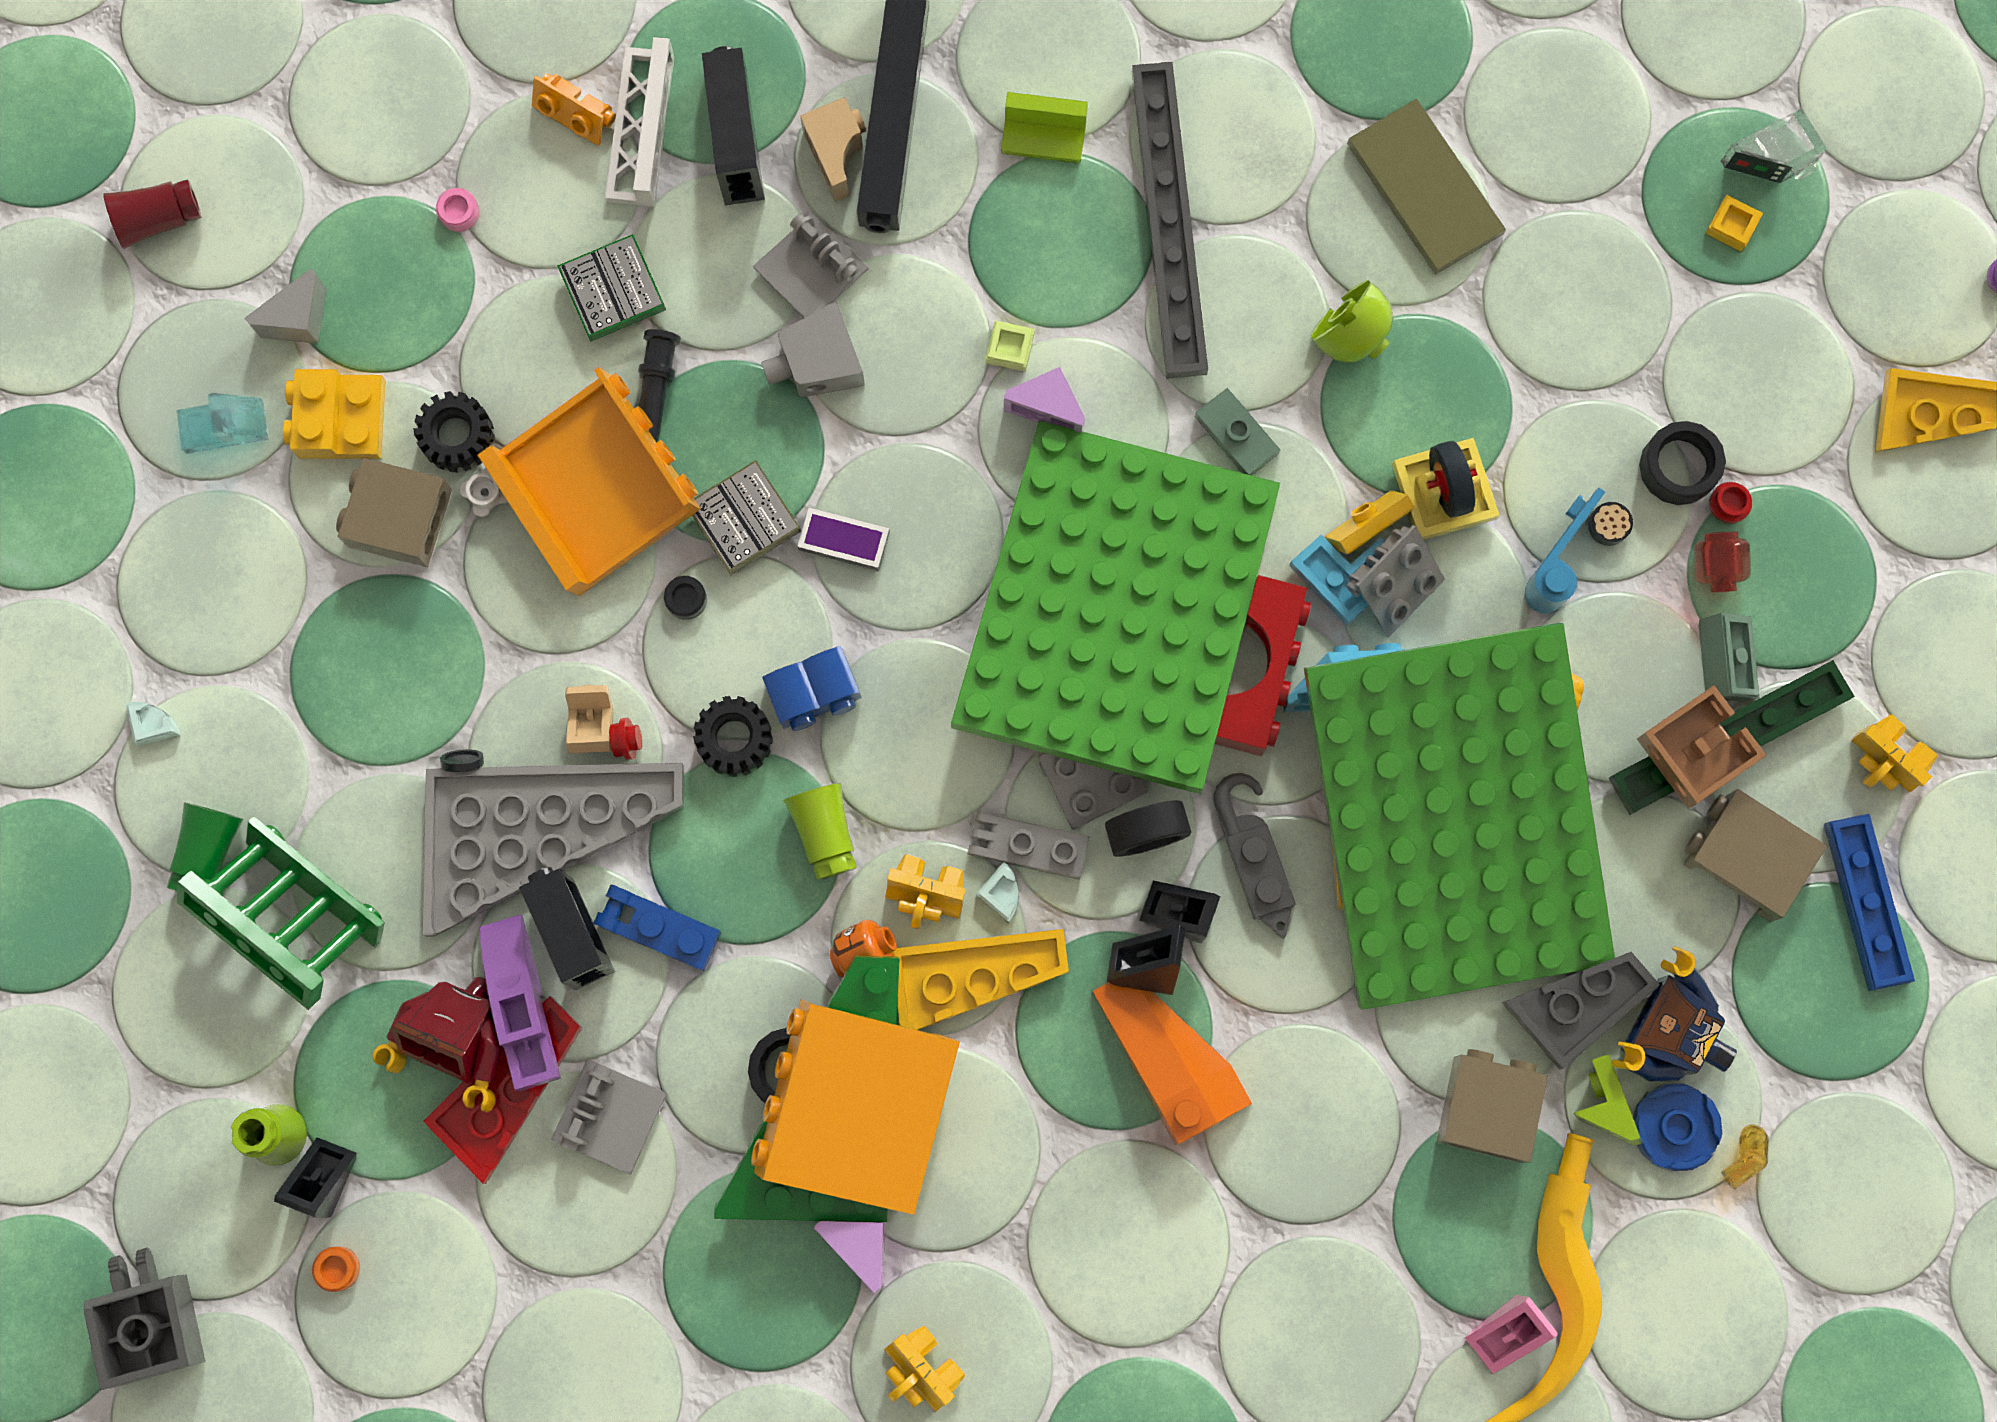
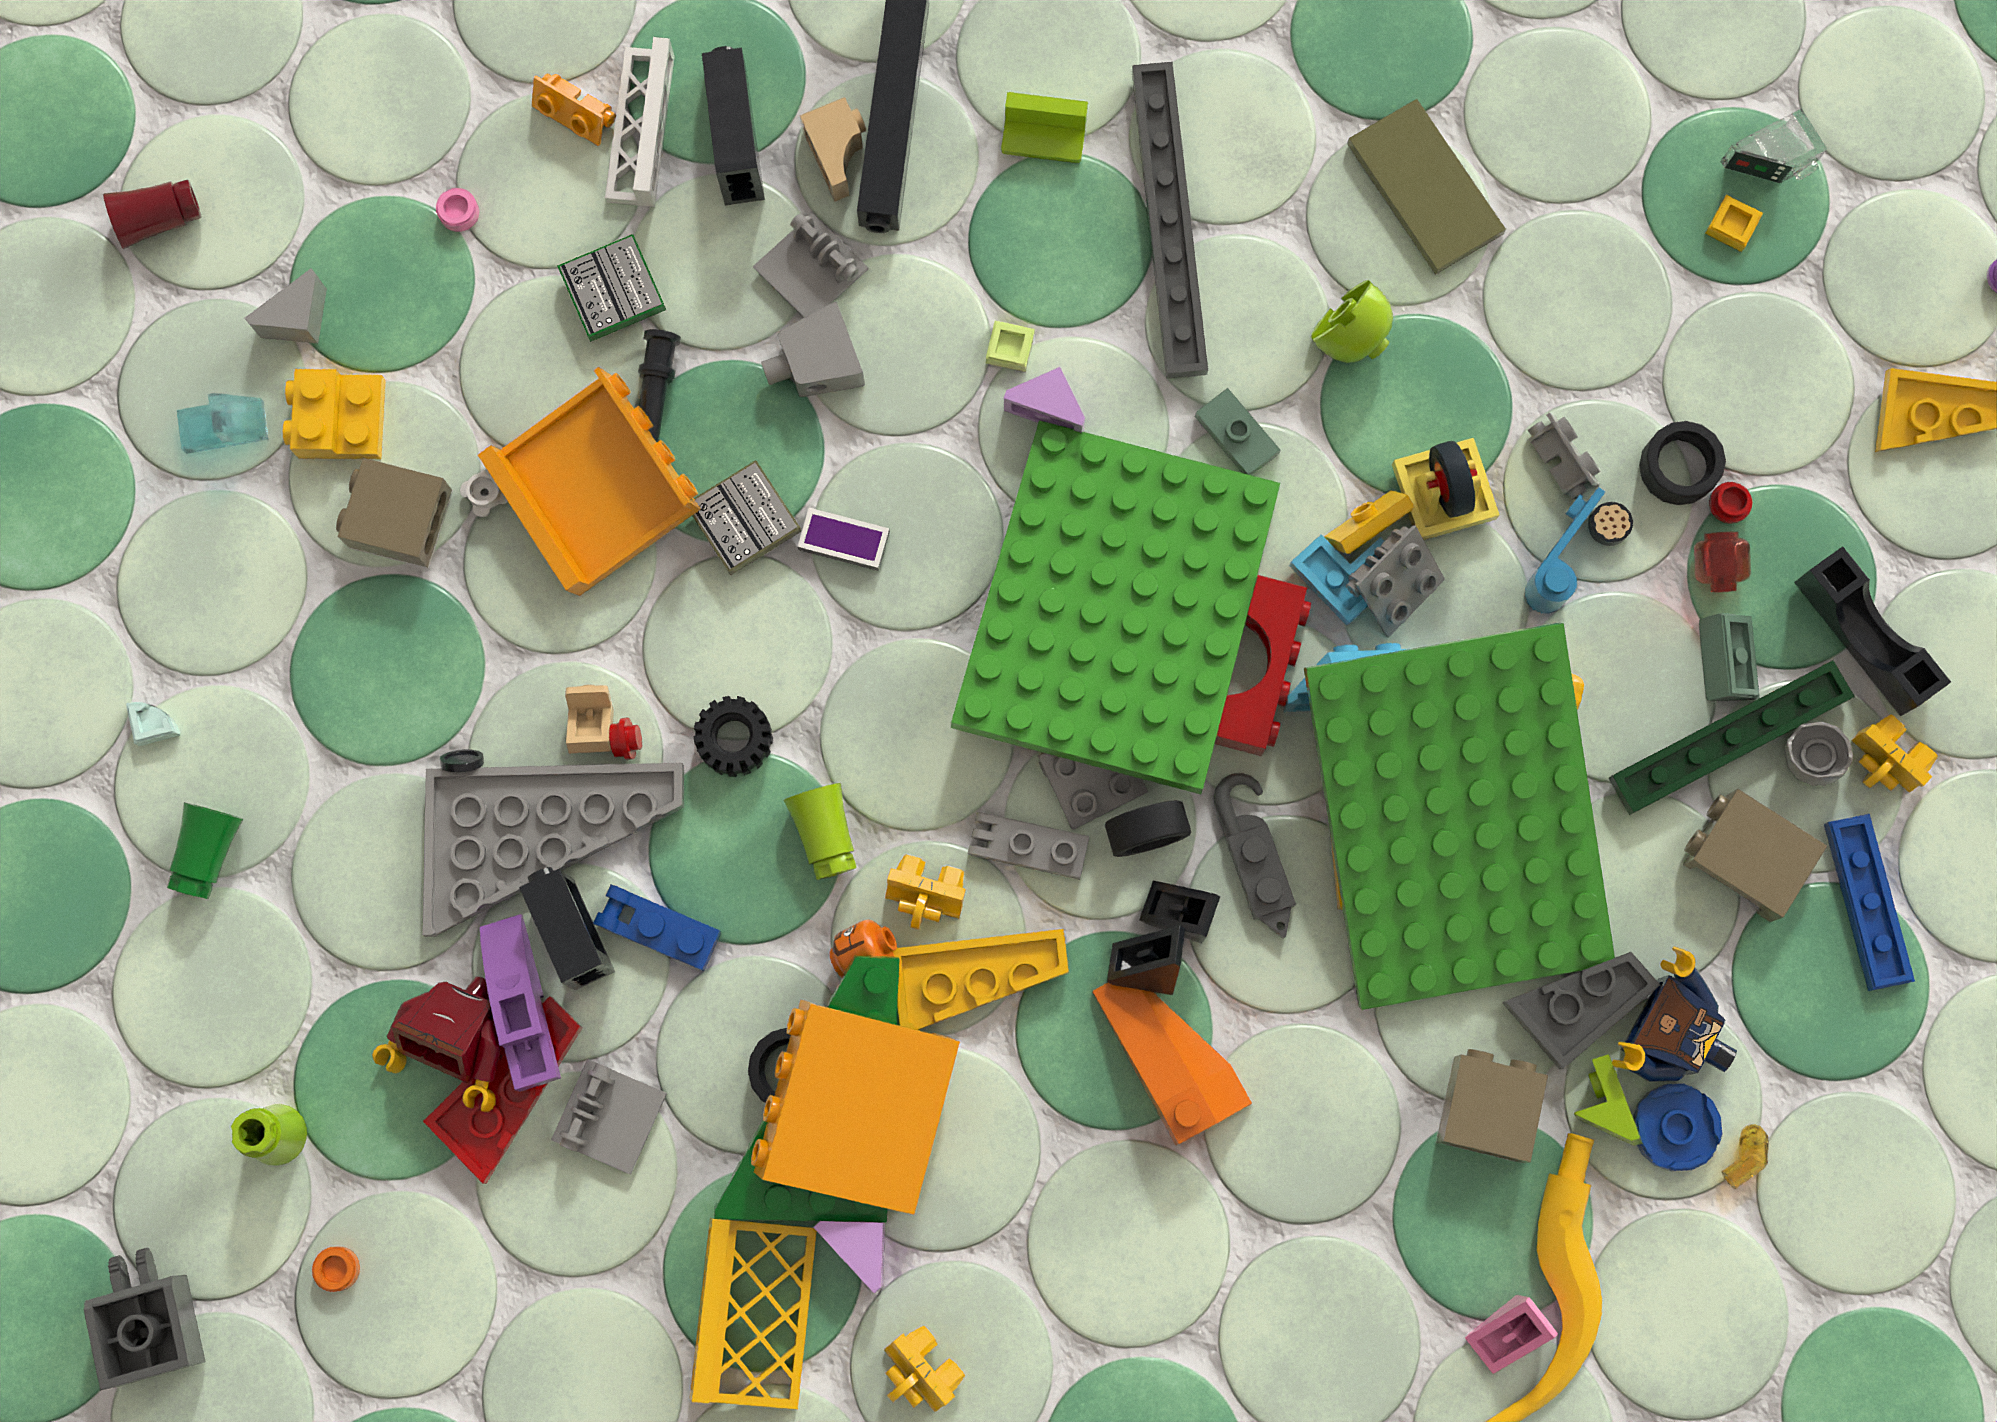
(270, 951): green fence -> none
(317, 1179): black slope -> none
(443, 410): black tyre -> none
(685, 597): black tile -> none
(714, 1312): none -> yellow fence
(812, 688): blue brick -> none
(1001, 893): light aqua tile -> none
(1575, 467): none -> light grey hinge
(1696, 749): medium nougat piece -> none
(1818, 753): none -> light grey hair
(1895, 666): none -> black arch

